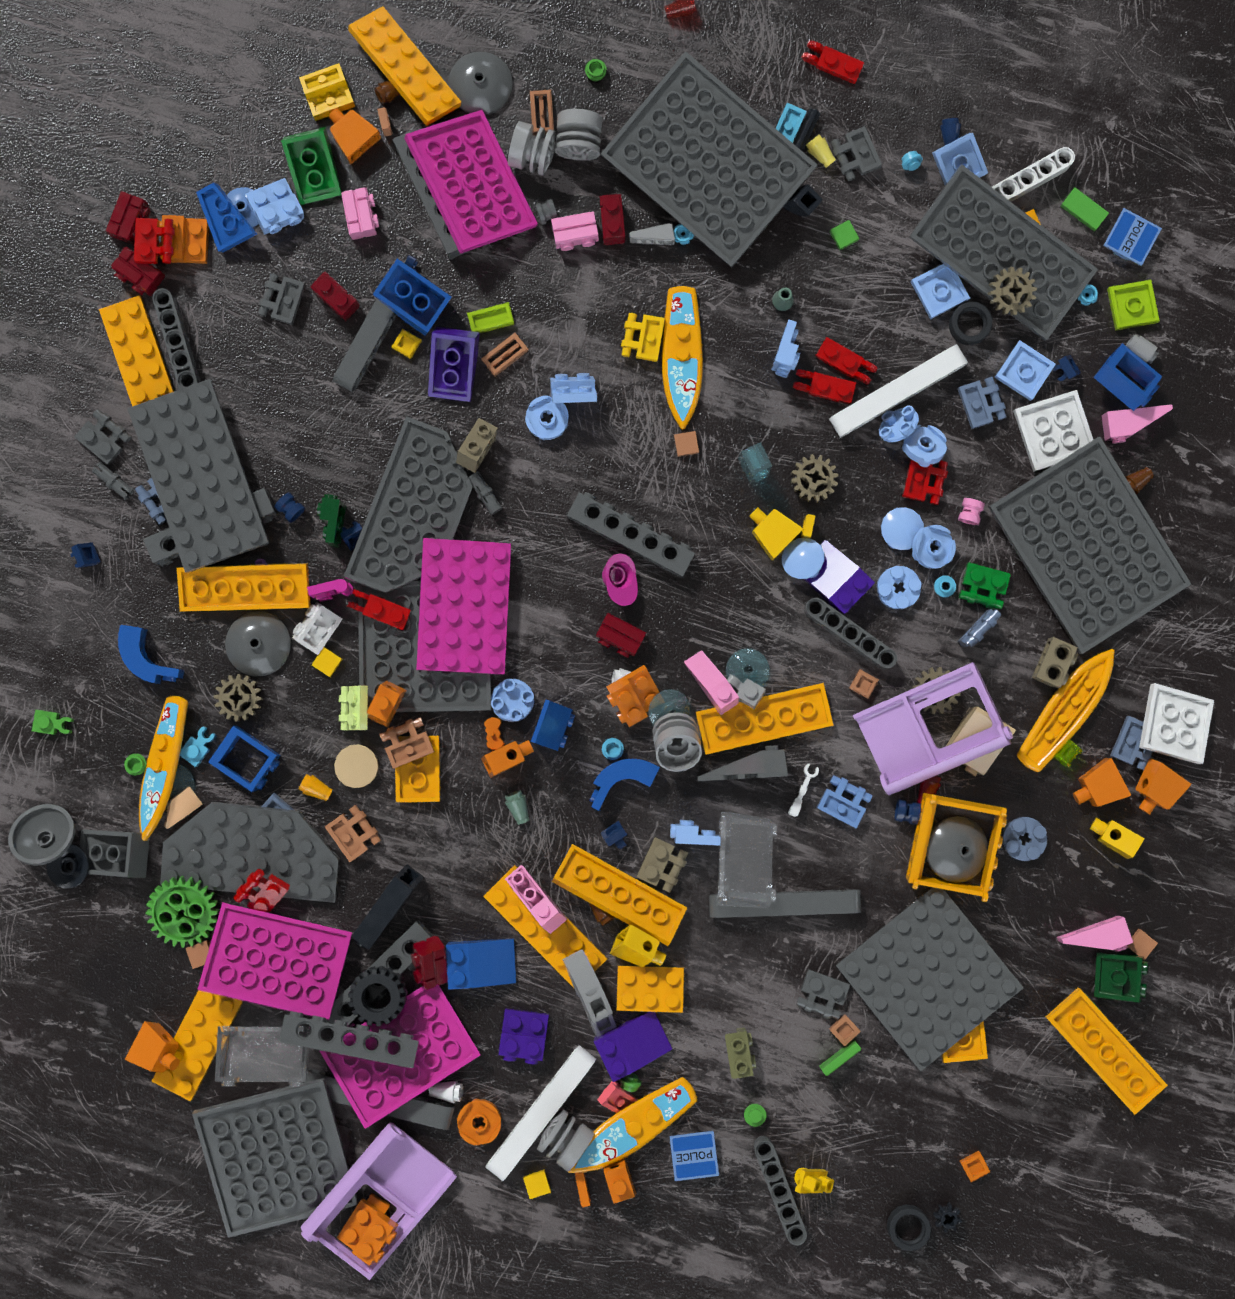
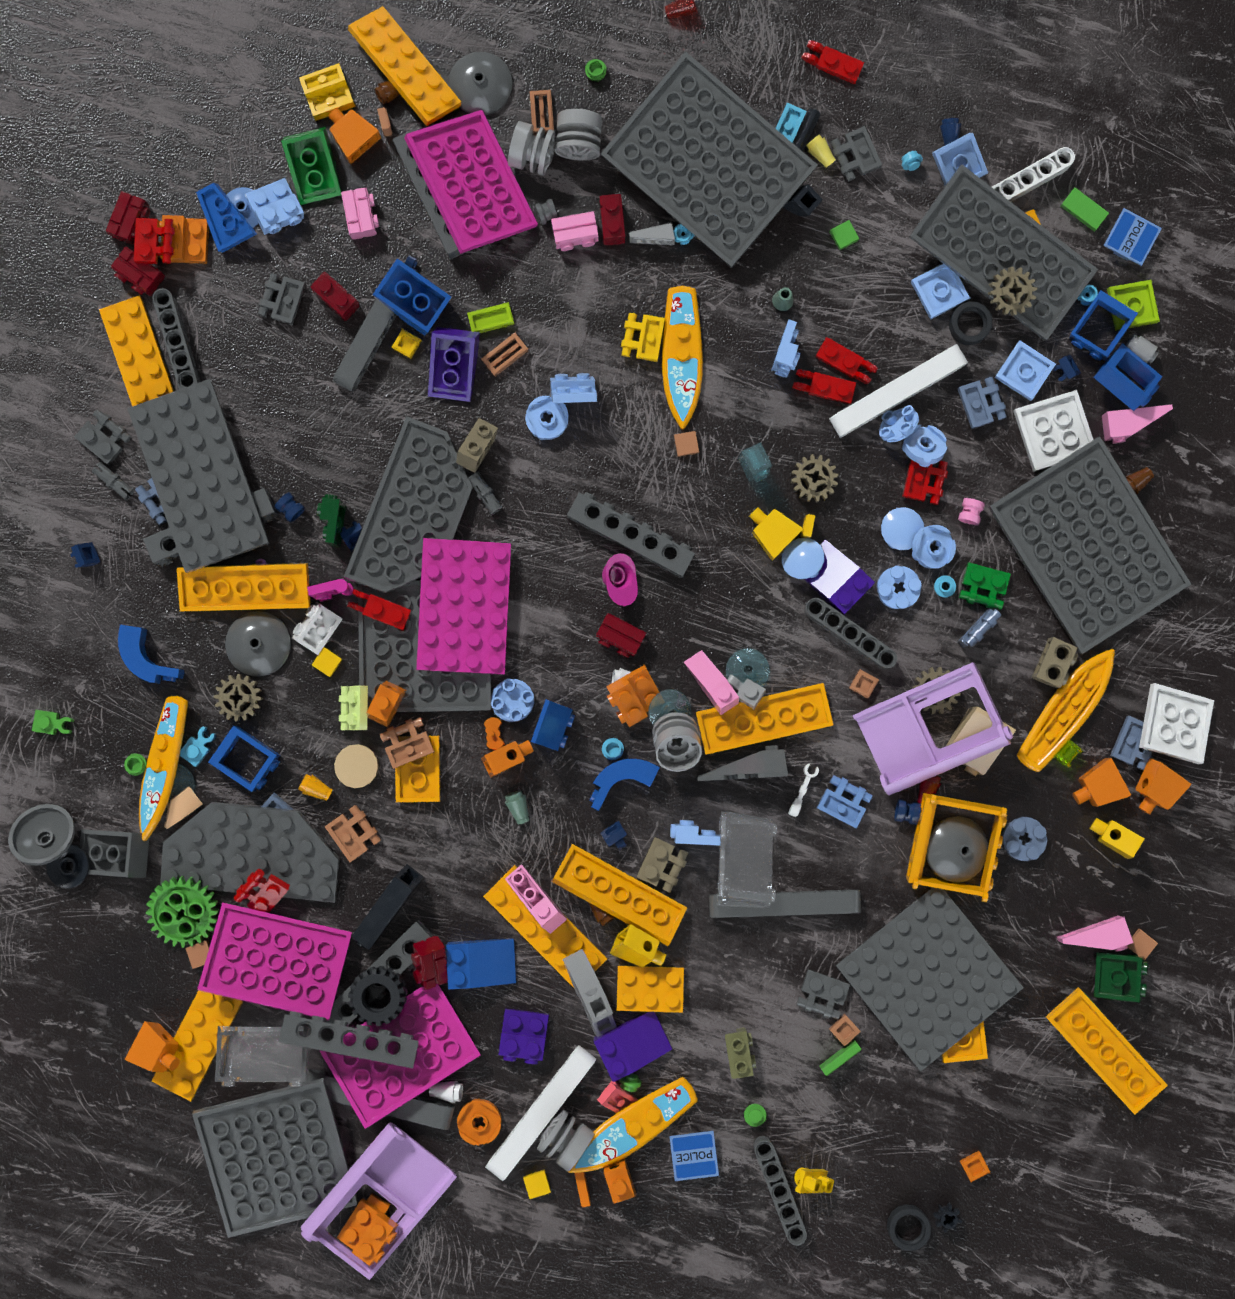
(1116, 308): none -> blue window

